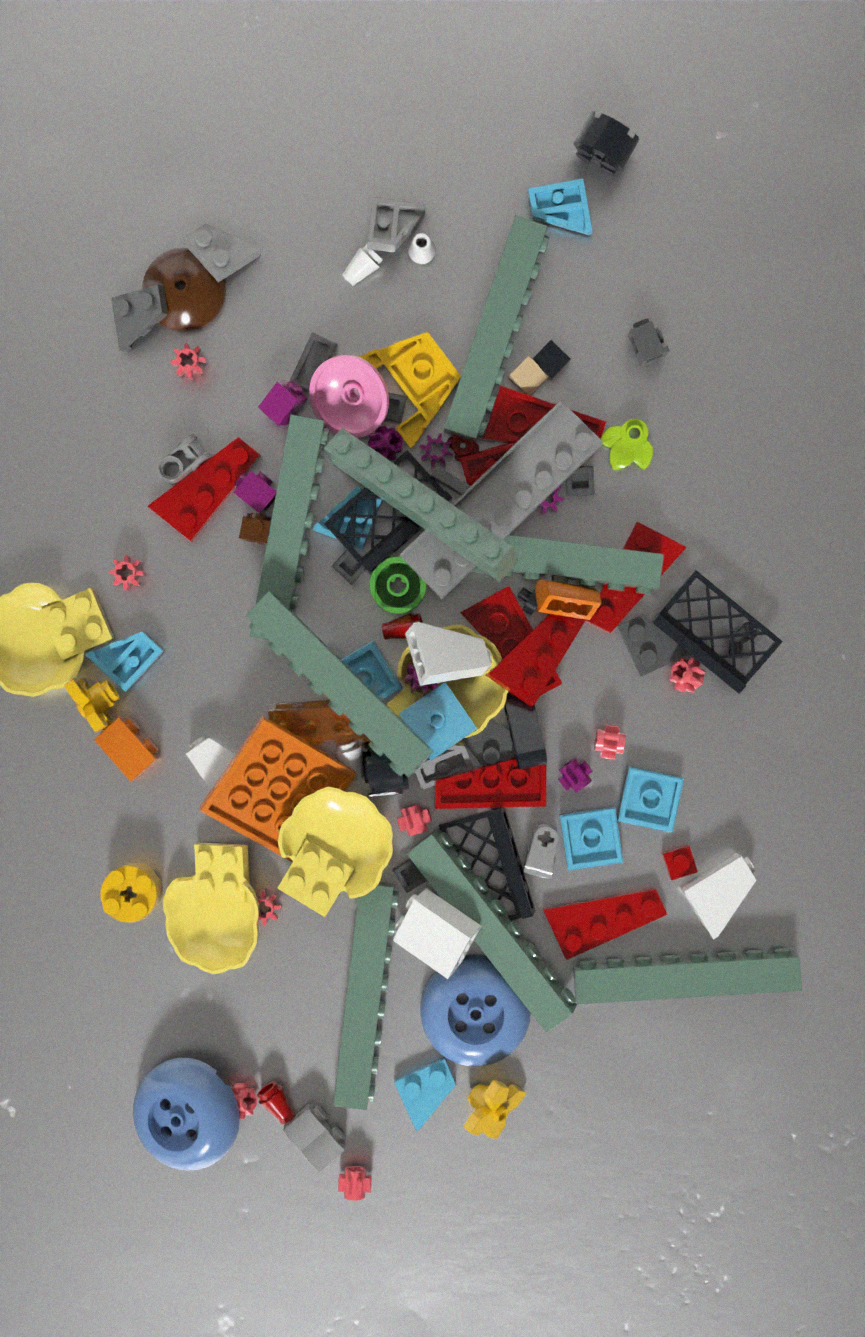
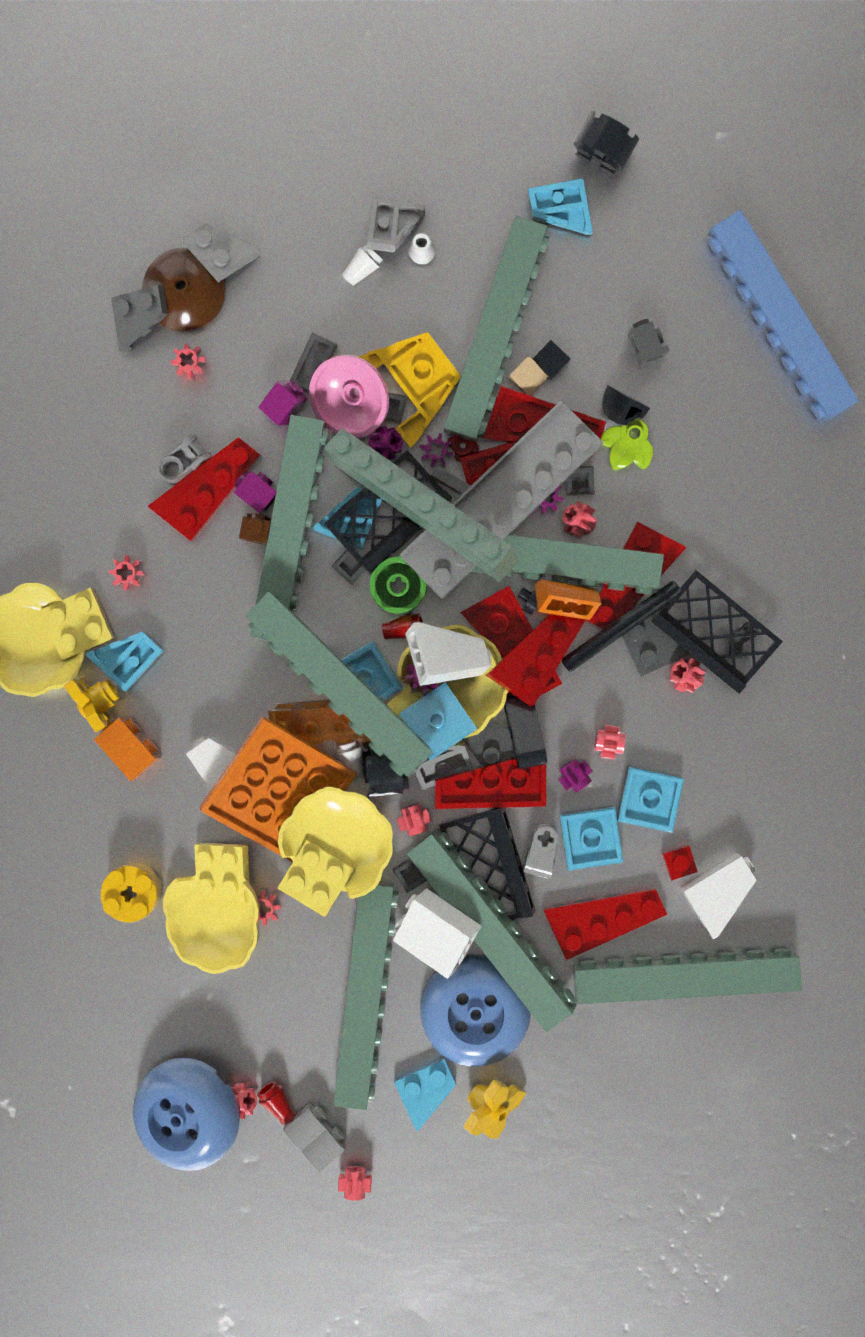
(579, 519): none -> coral gear
(621, 407): none -> black brick
(621, 626): none -> black axle
(781, 316): none -> medium blue brick

